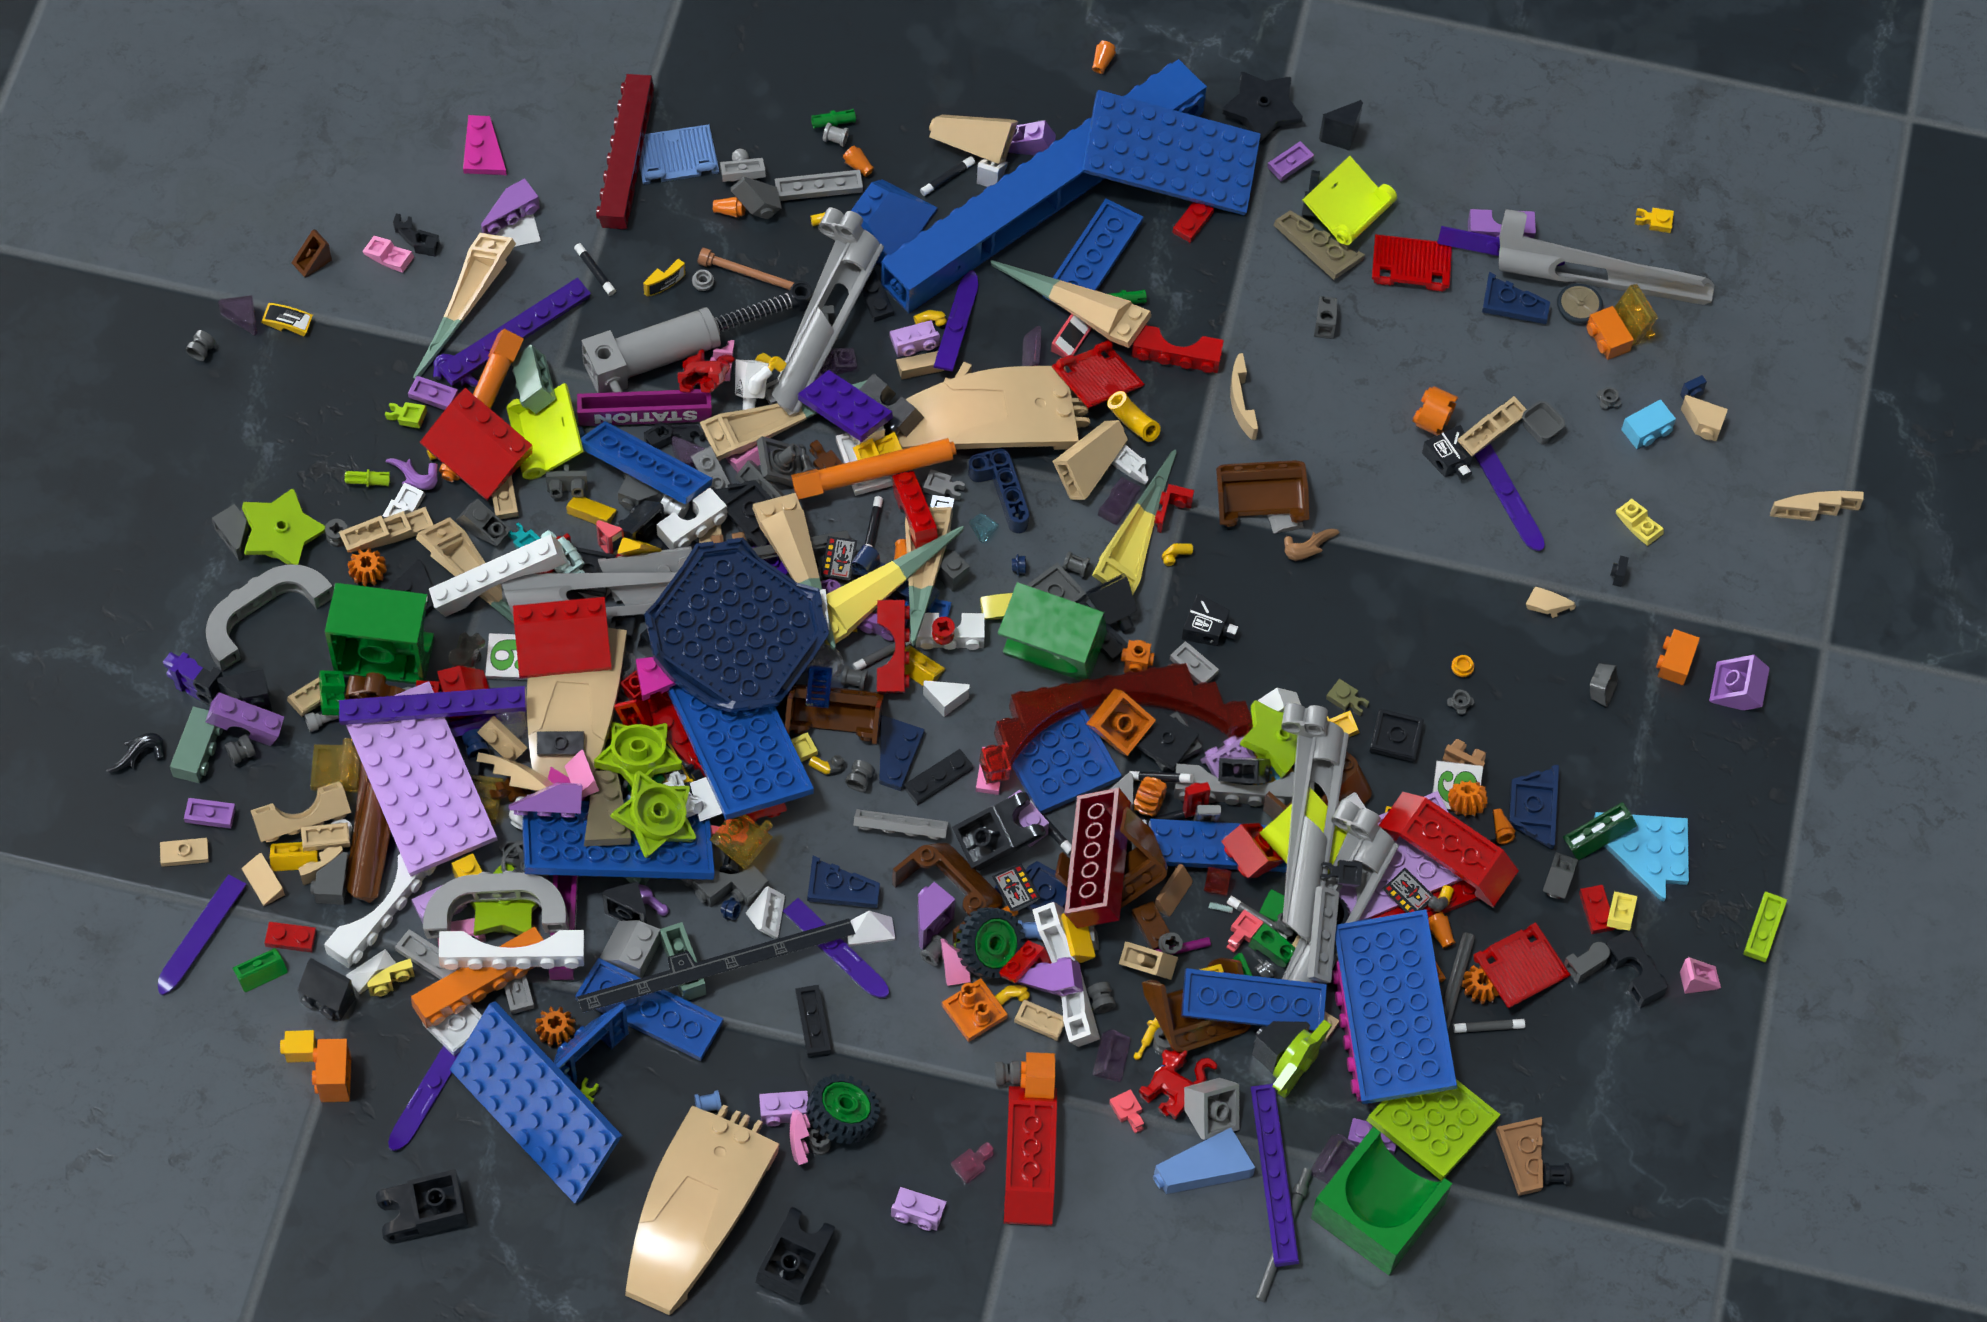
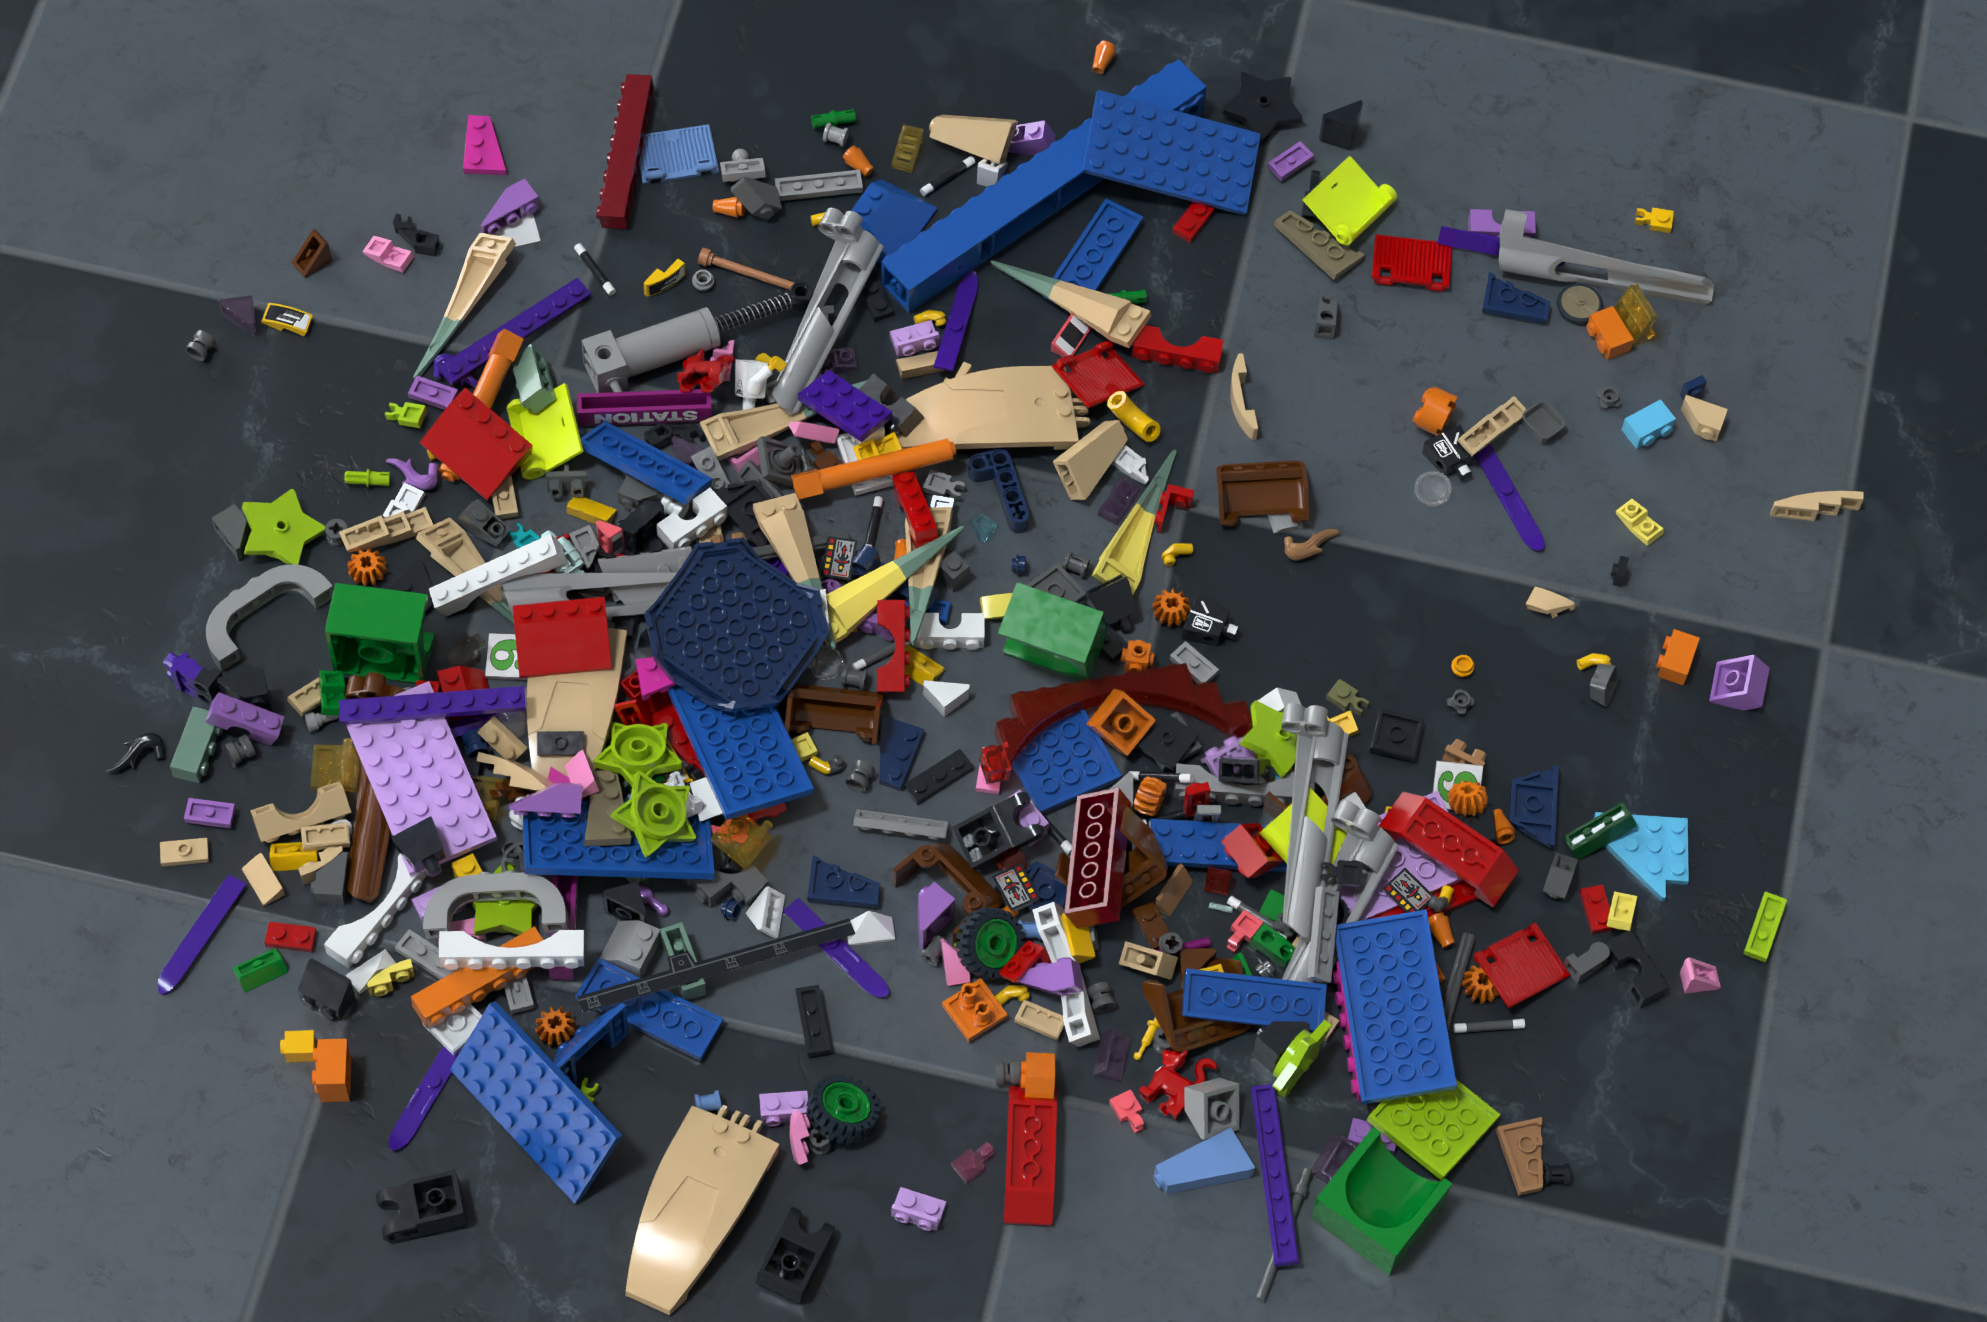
(421, 847): none -> black torso
(586, 544): none -> light grey slope
(633, 547): yellow slope -> none
(814, 432): none -> bright pink slope
(819, 673): clear blue slope -> none
(912, 136): none -> clear yellow slope
(946, 635): red wheel -> none
(1013, 859): none -> clear red tile
(1031, 347): clear purple slope -> none
(1171, 607): none -> orange gear
(1194, 959): none -> reddish brown slope
(1433, 488): none -> clear hat
(1593, 659): none -> yellow arm

